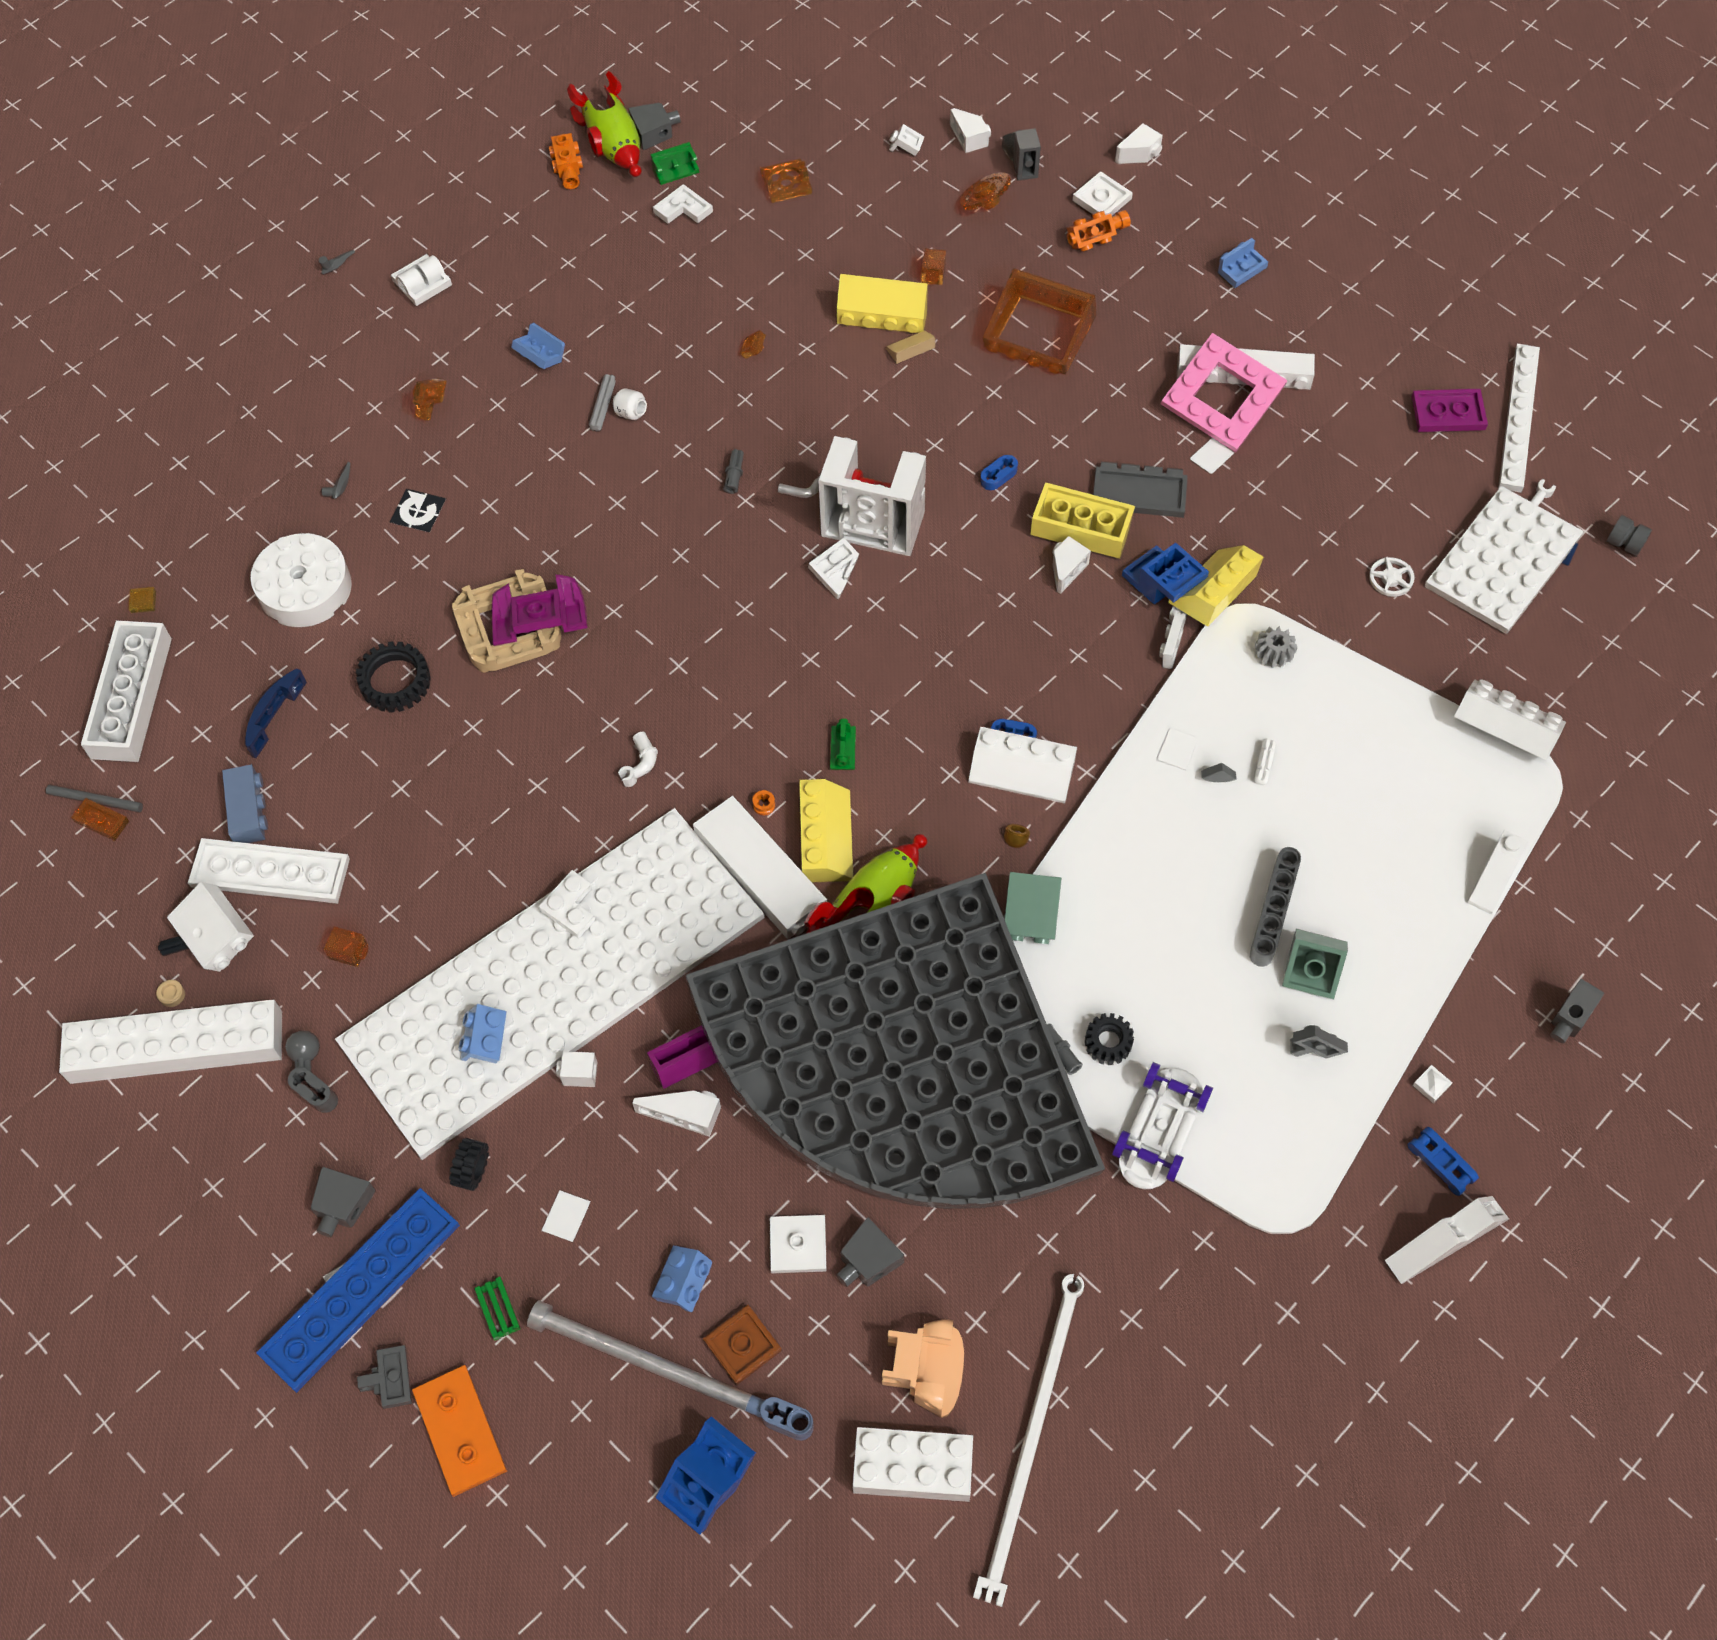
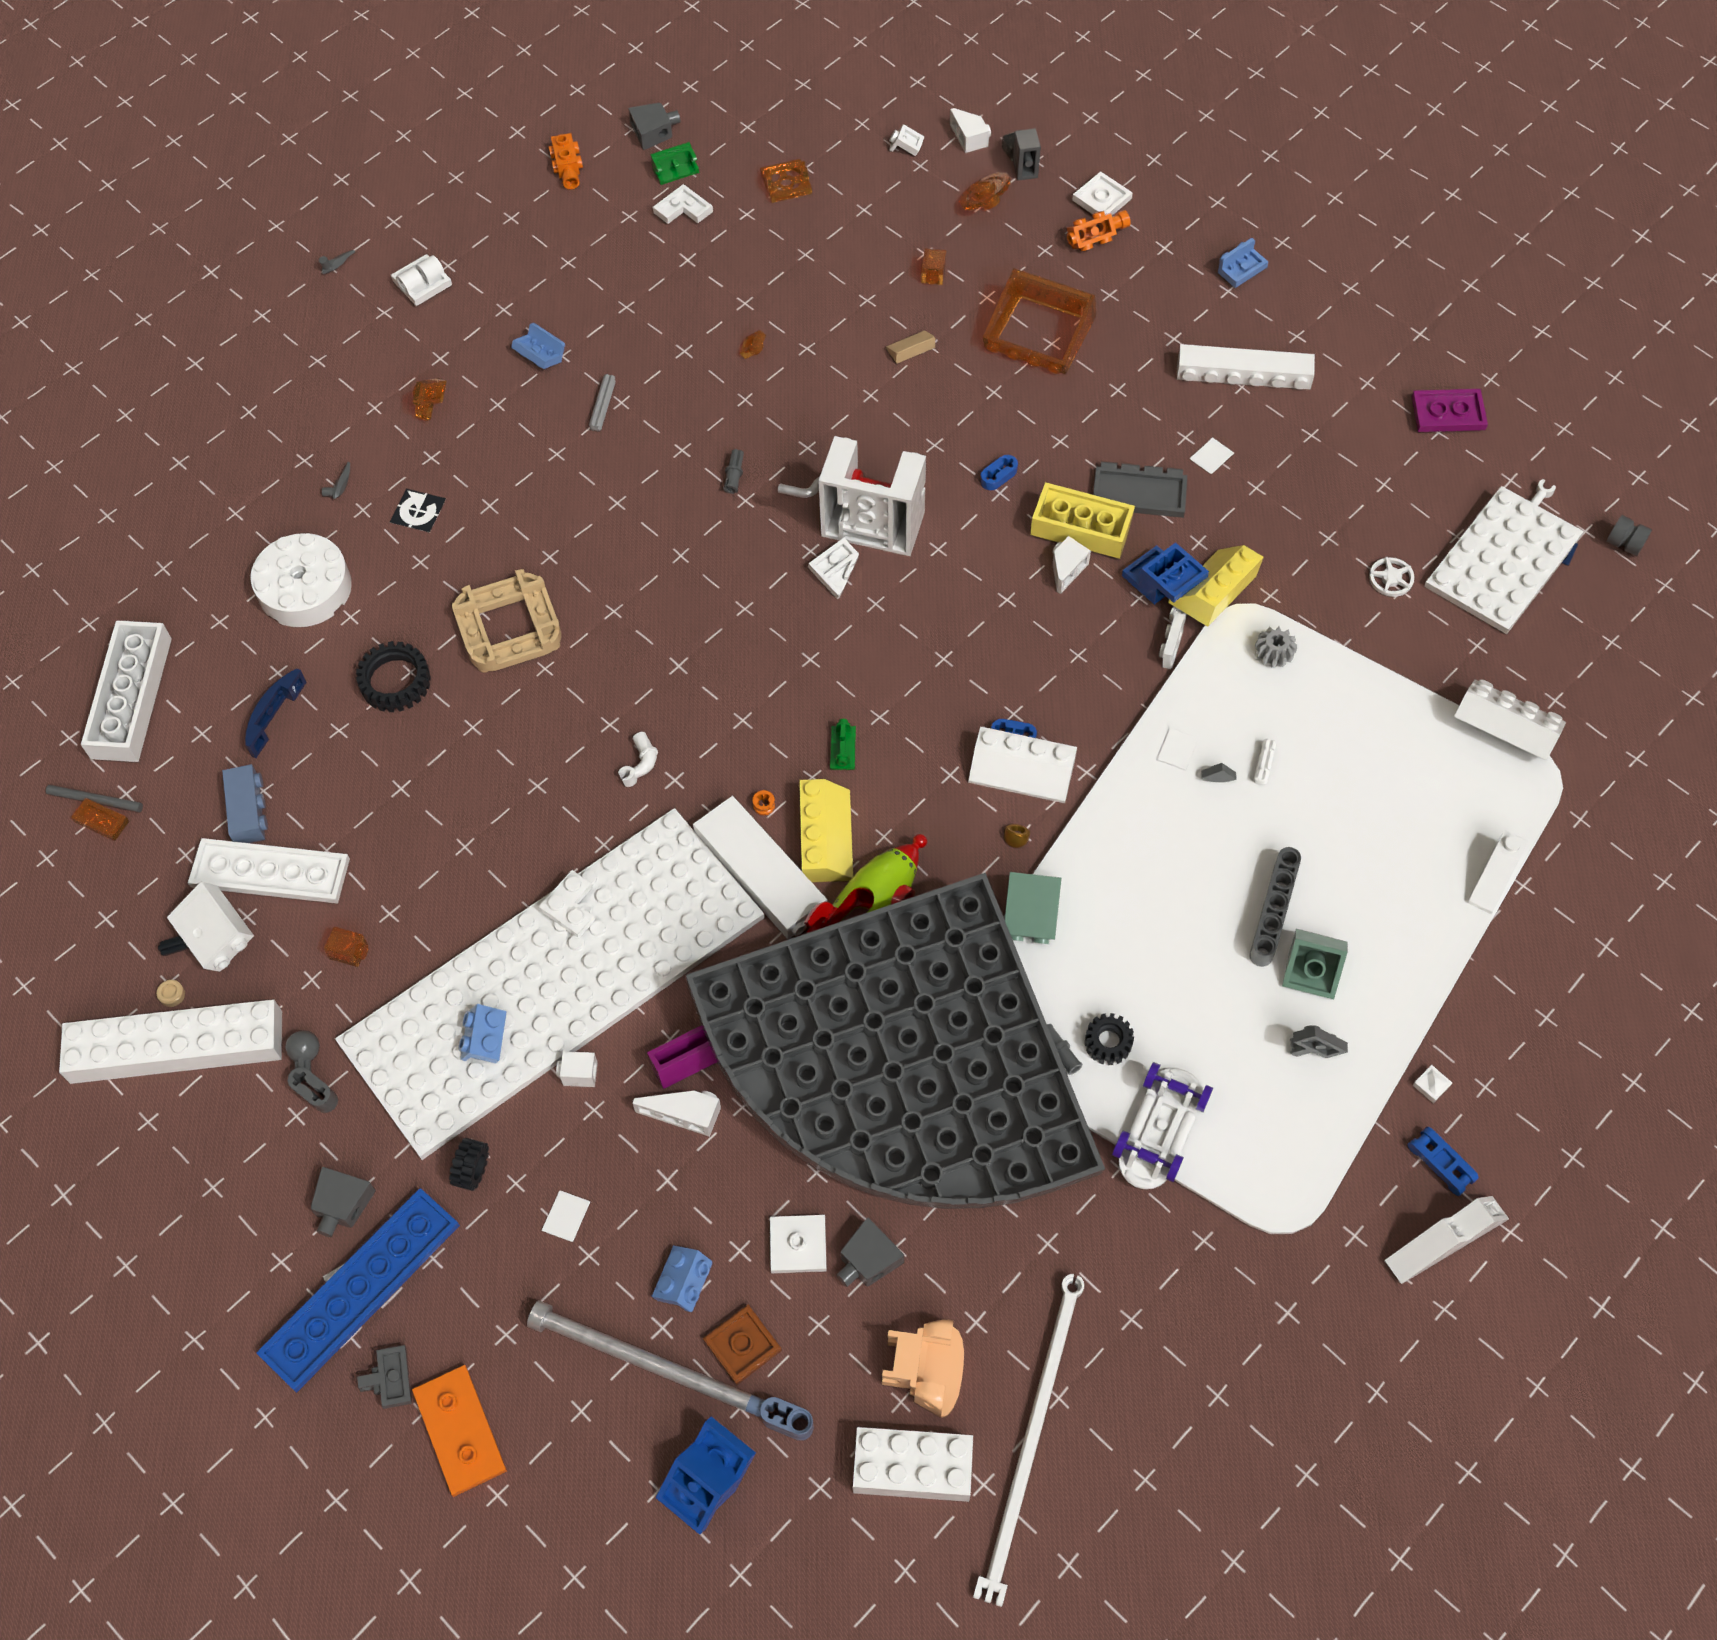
(142, 599): clear yellow tile -> none
(488, 1287): green tile -> none
(537, 610): magenta piece -> none
(609, 130): piece -> none
(629, 404): white head -> none
(882, 303): light yellow slope -> none
(1139, 146): white slope -> none
(1220, 353): bright pink plate -> none
(1519, 418): white plate -> none
(1575, 1011): dark grey torso -> none

